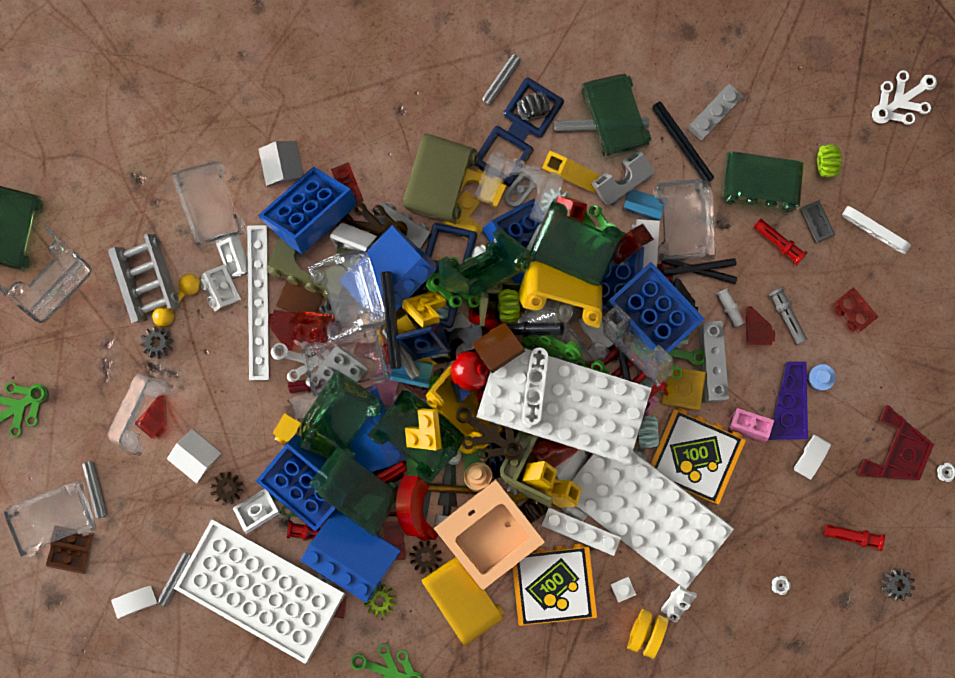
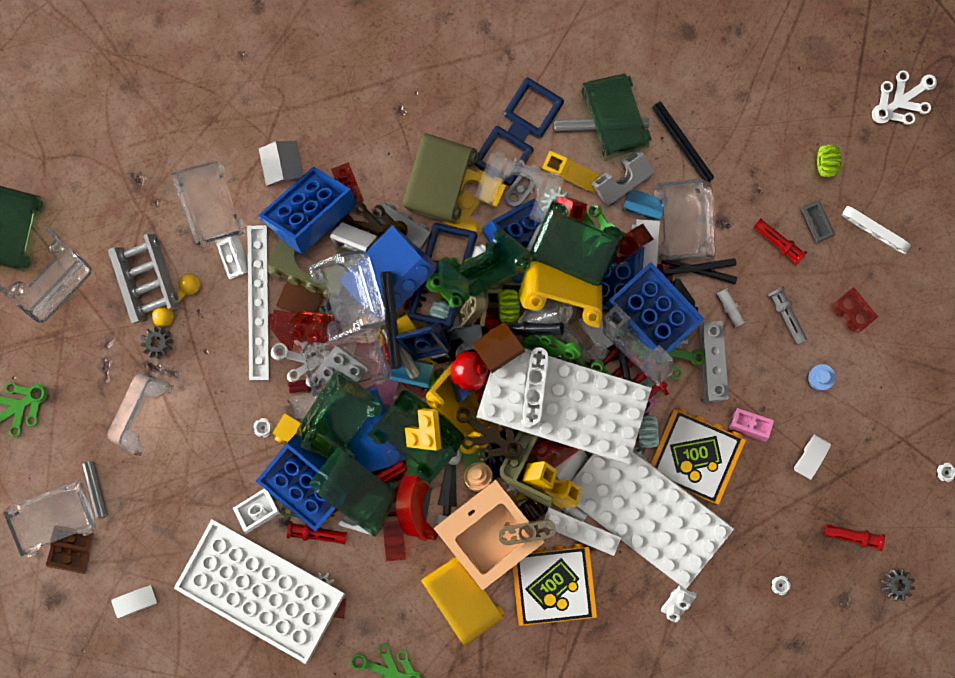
(154, 418): clear red slope -> none
(169, 590): light grey axle -> none
(193, 455): white slope -> none
(219, 288): white bracket -> none
(223, 482): dark brown gear -> none
(263, 422): none -> white plate
(351, 556): blue slope -> none
(374, 606): lime gear -> none
(423, 307): yellow plate -> none
(425, 564): dark brown gear -> none
(450, 488): pearl gold bar -> none
(471, 310): none -> dark tan beam
(501, 79): light grey axle -> none
(533, 106): dark grey gear -> none
(540, 523): none -> dark tan beam
(623, 589): white plate -> none
(645, 632): yellow wheel -> none
(685, 391): yellow plate -> none
(715, 112): light grey arch -> none
(758, 330): clear red slope -> none
(762, 180): clear green windscreen -> none
(791, 406): dark purple wing -> none
(906, 455): dark red wing -> none

